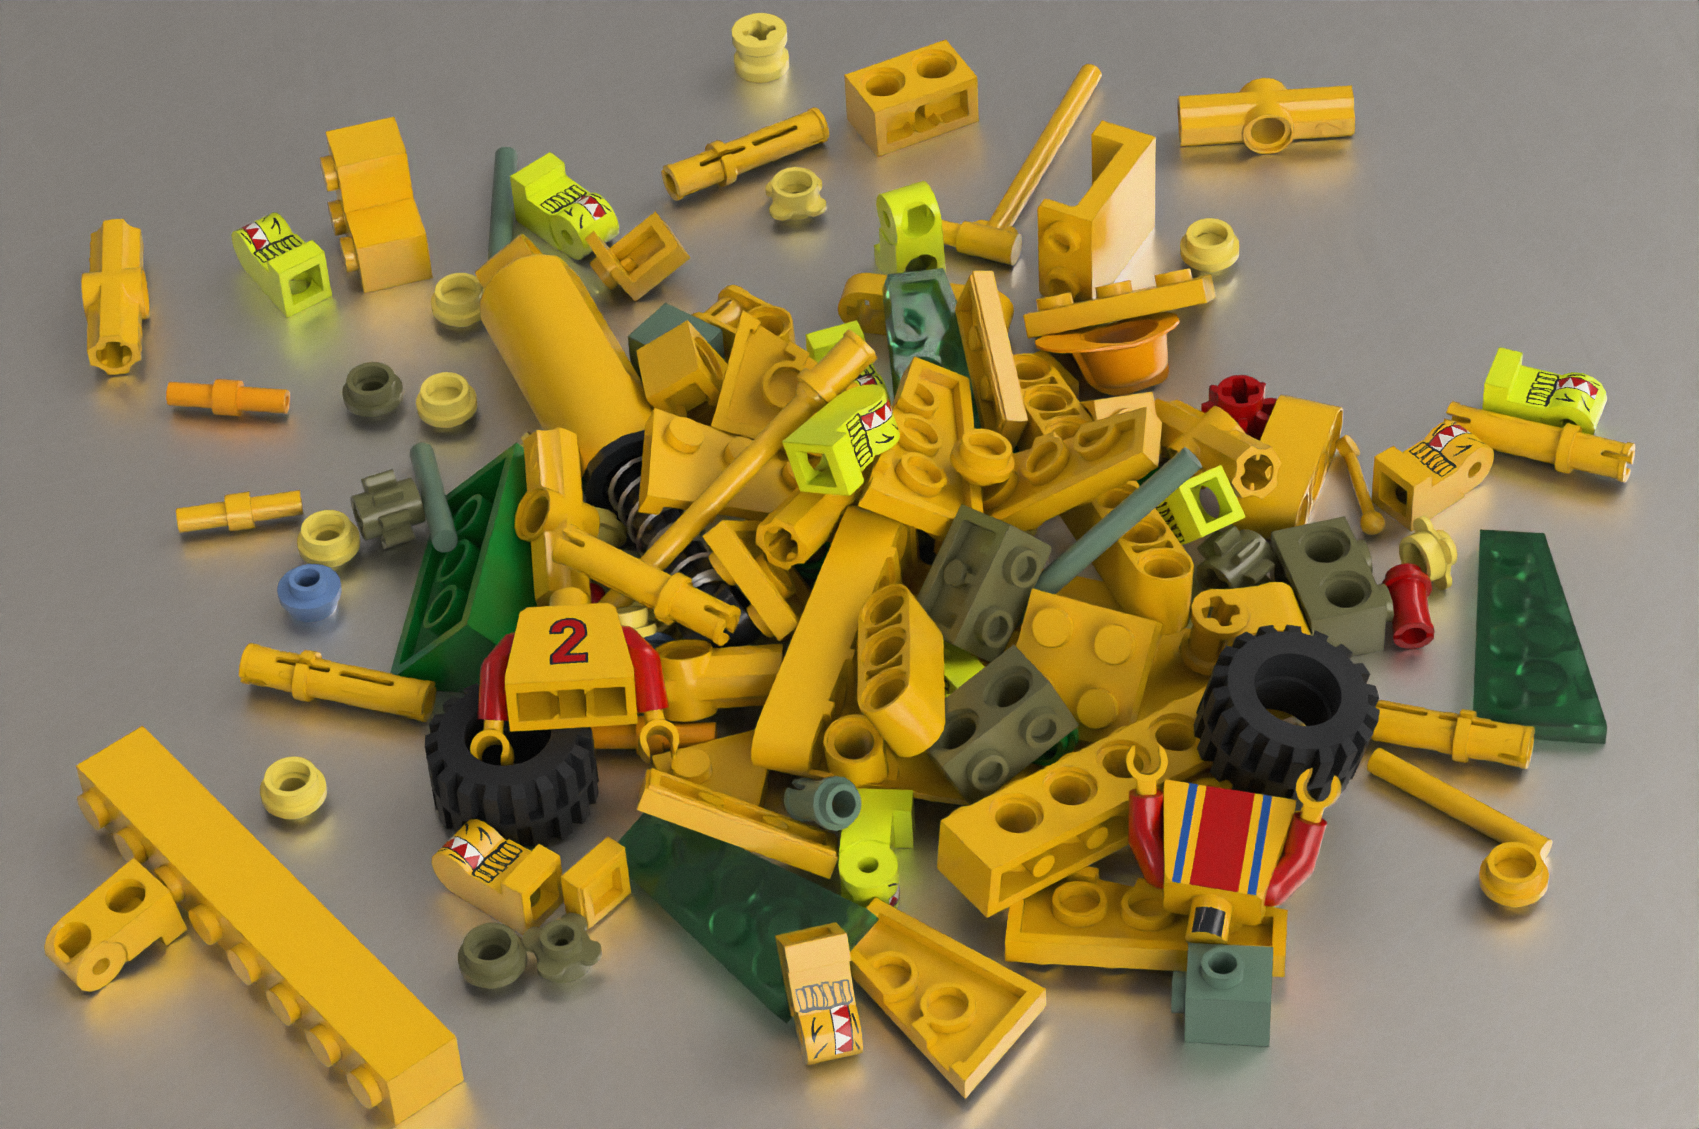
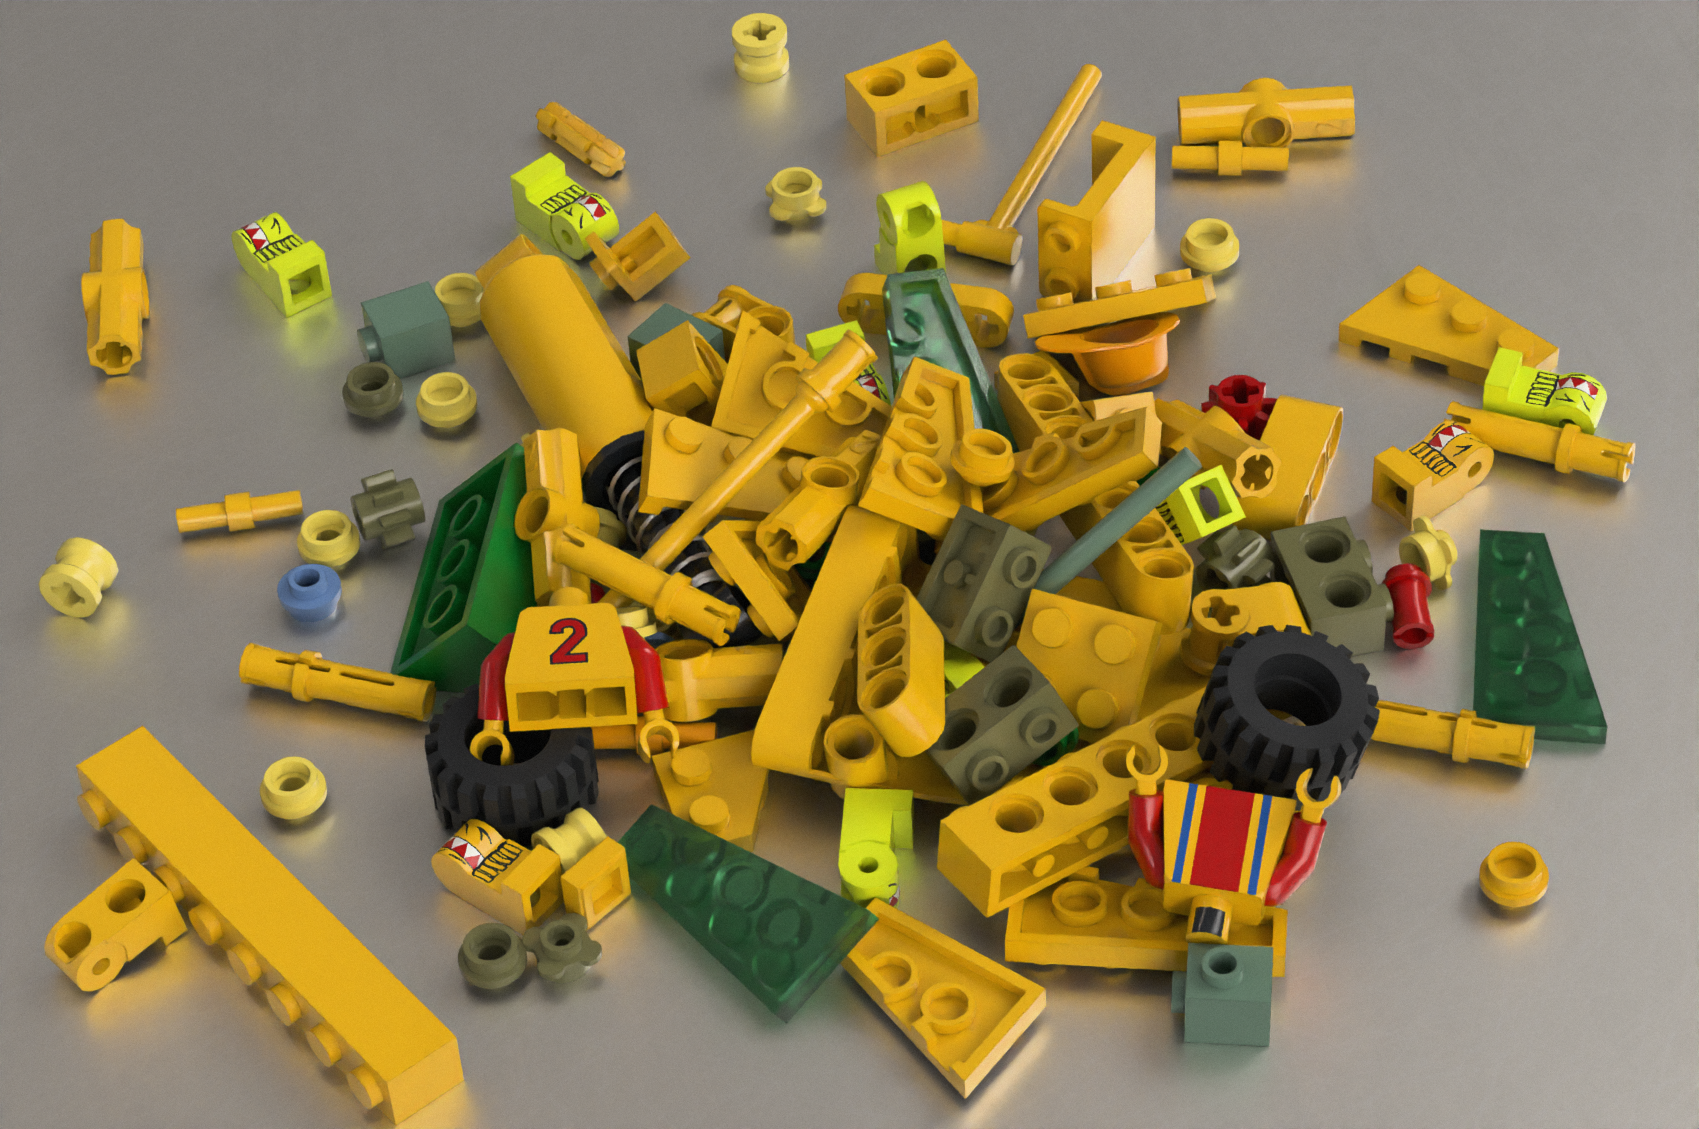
(78, 577): none -> light yellow wheel
(228, 397): light orange bar -> none
(375, 205): yellow brick -> none
(407, 331): none -> sand green brick
(433, 497): sand green bar -> none
(502, 200): sand green bar -> none
(572, 839): none -> light yellow wheel
(580, 139): none -> yellow axle
(725, 161): yellow pin -> none
(738, 822): yellow tile -> none
(820, 992): yellow leg -> none
(829, 802): sand green pin -> none
(848, 435): neon yellow leg -> none
(990, 357): yellow tile -> none
(1230, 158): none -> yellow bar
(1371, 520): yellow hinge -> none
(1444, 325): none -> yellow wing
(1454, 802): yellow bar -> none

